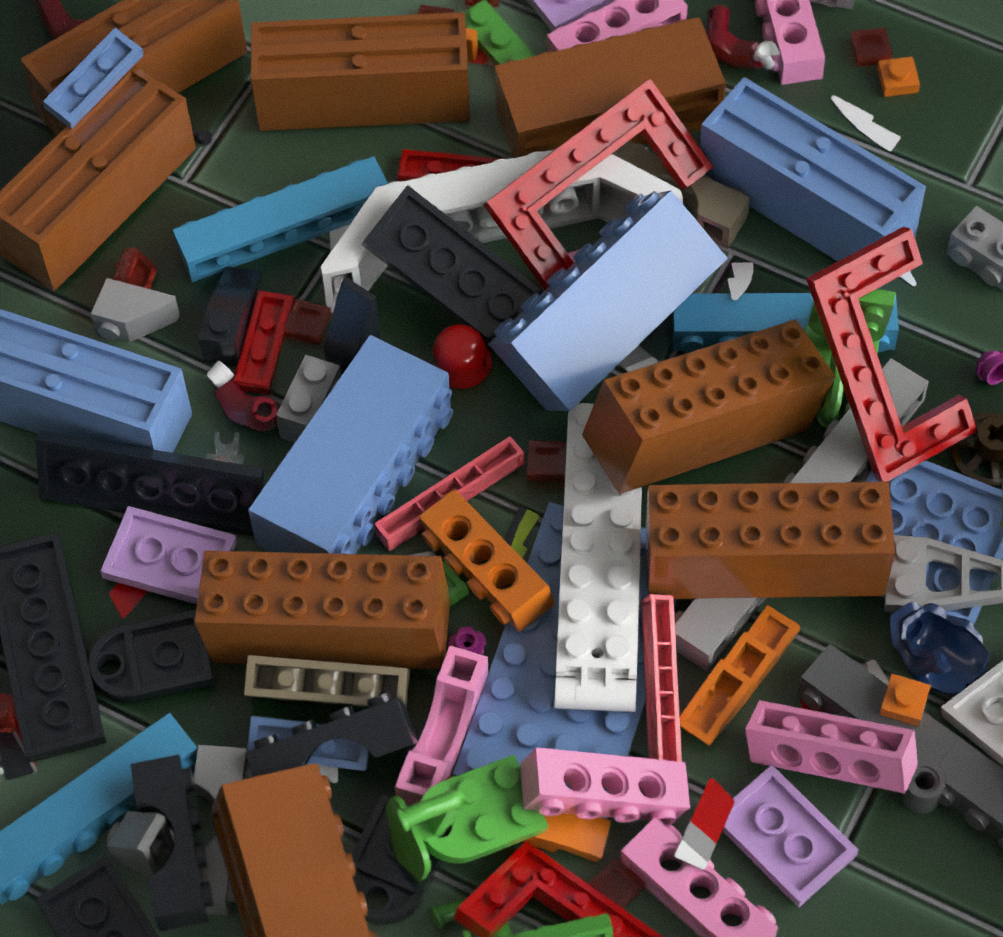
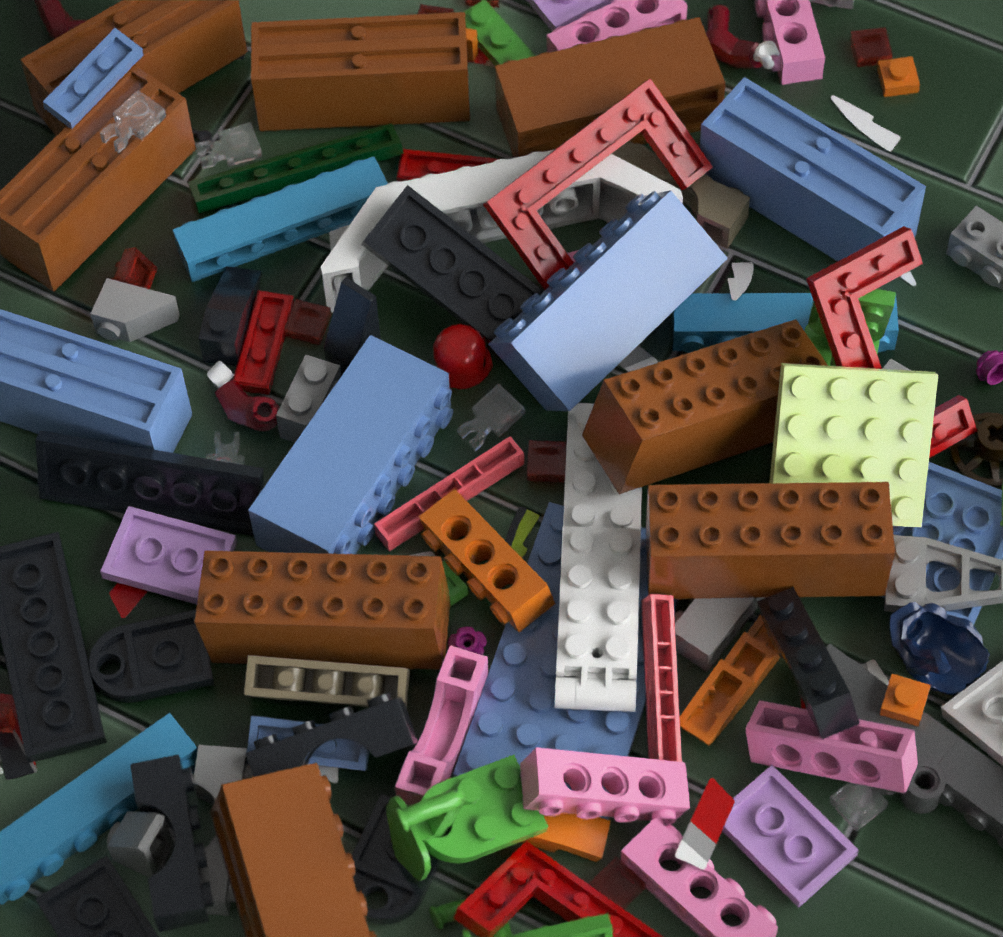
(134, 117): none -> clear plate
(234, 144): none -> clear plate
(293, 168): none -> dark green plate
(494, 413): none -> clear plate
(809, 662): none -> black arch
(856, 429): none -> yellowish green plate
(859, 803): none -> clear plate

